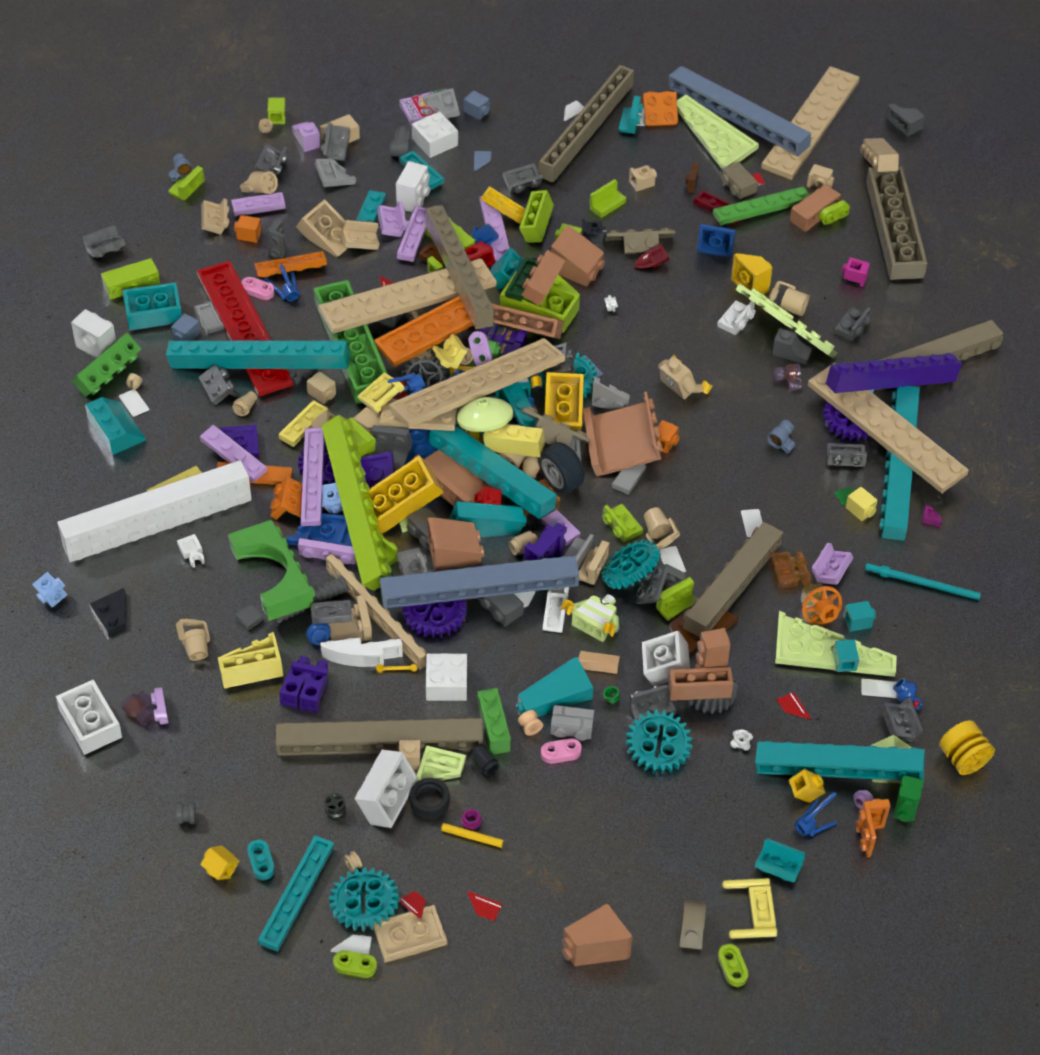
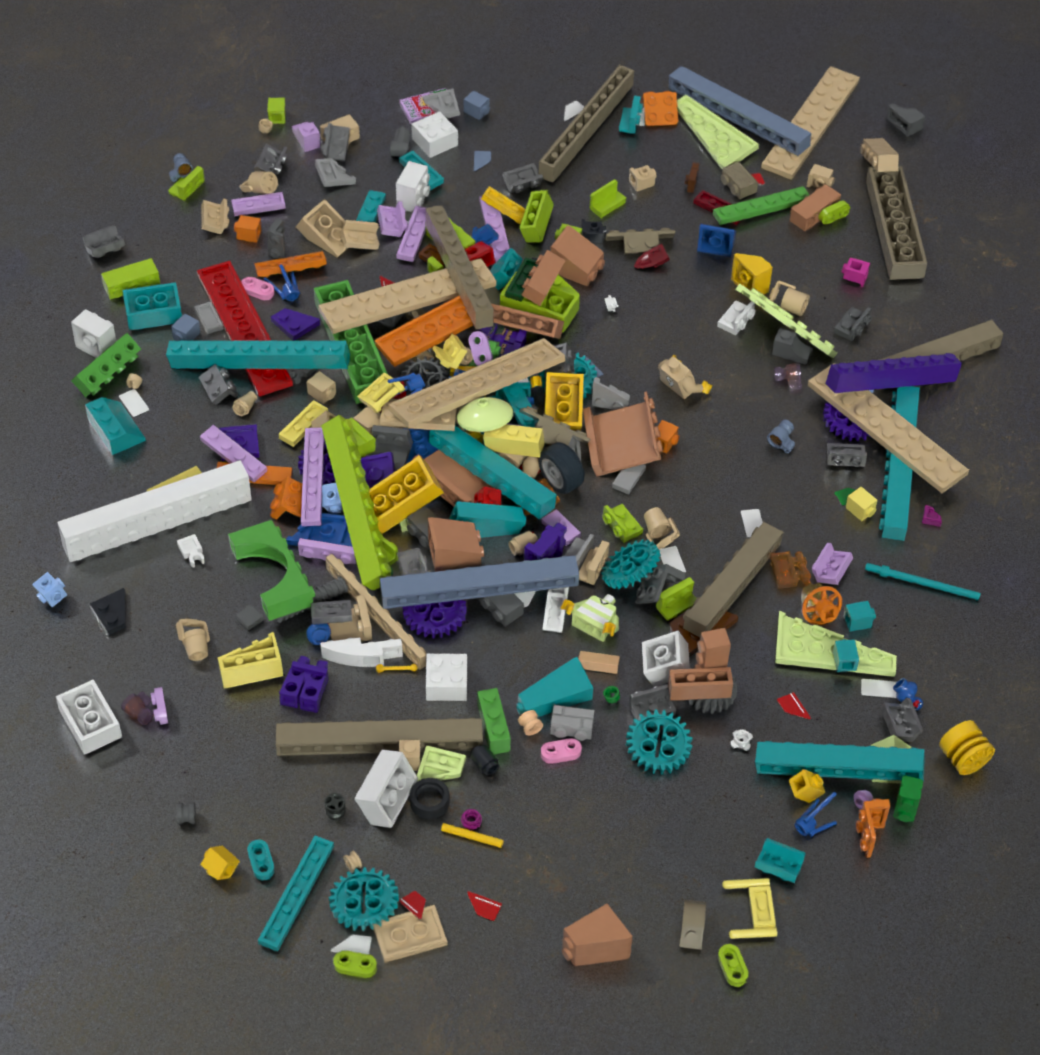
(294, 323): none -> dark purple wing

